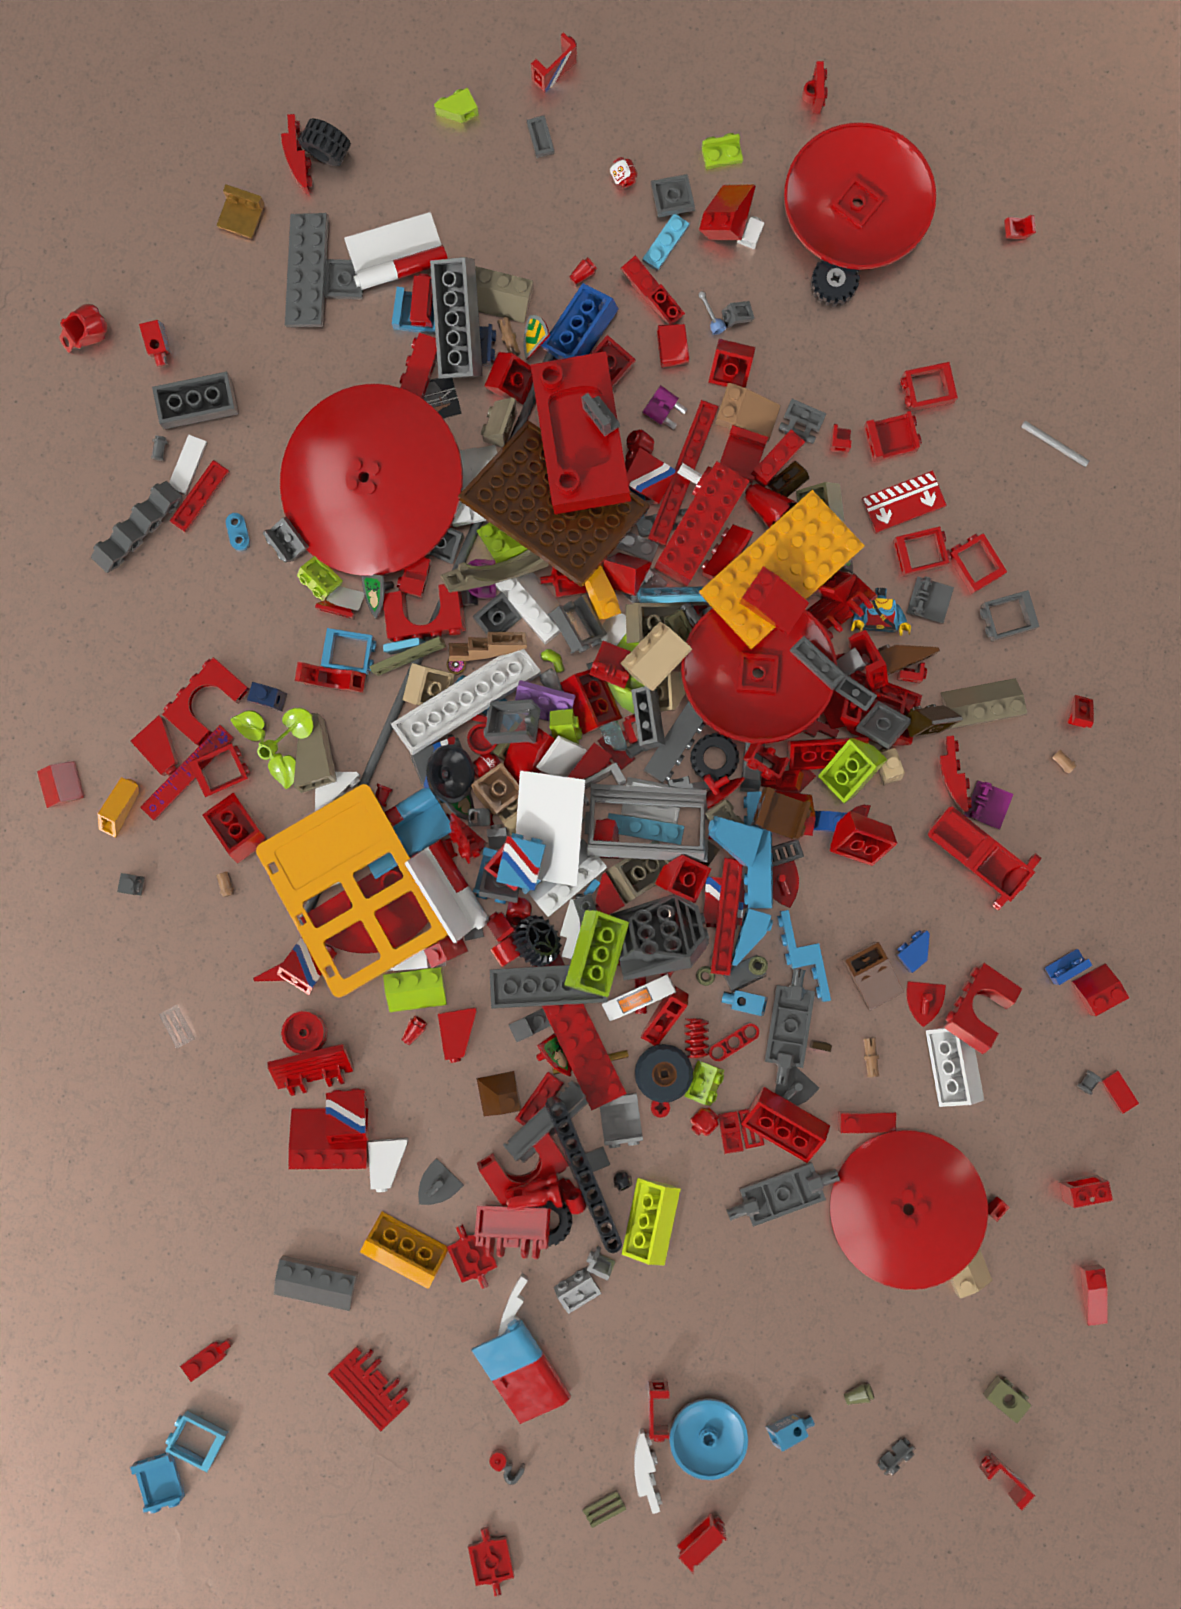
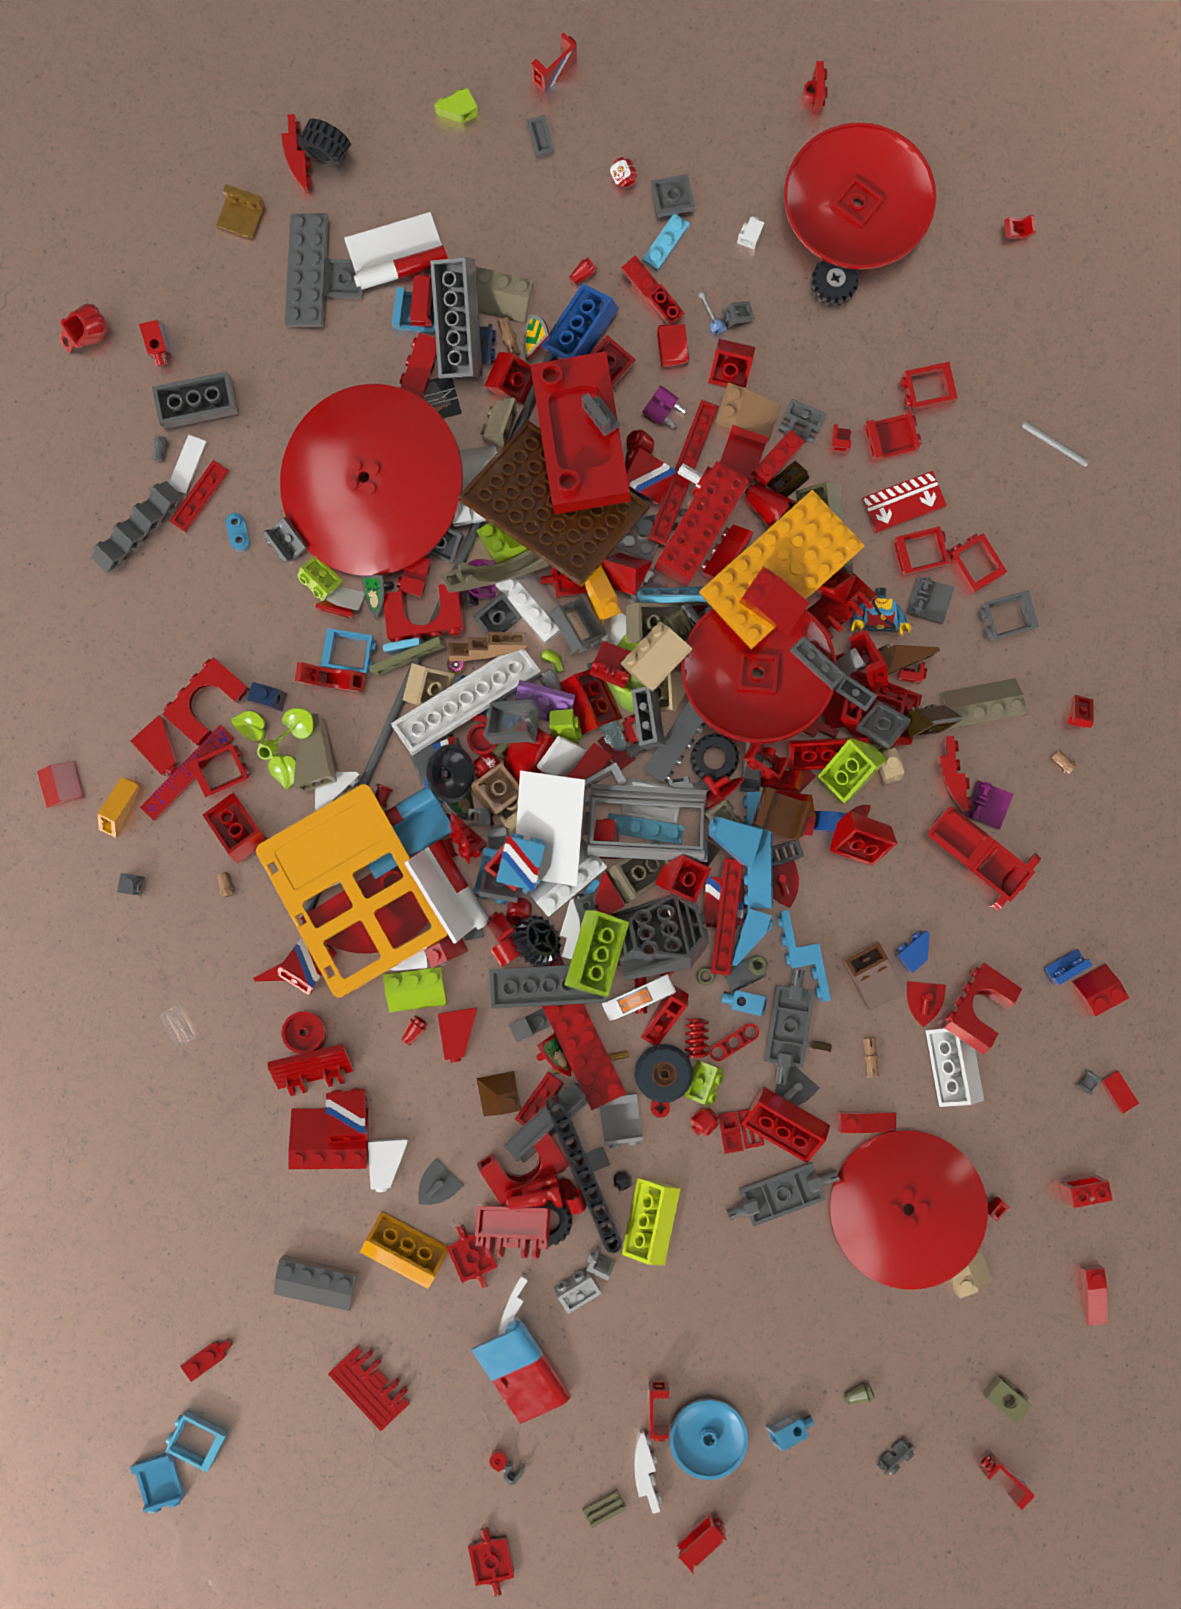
(722, 151): lime bracket -> none
(728, 212): red slope -> none

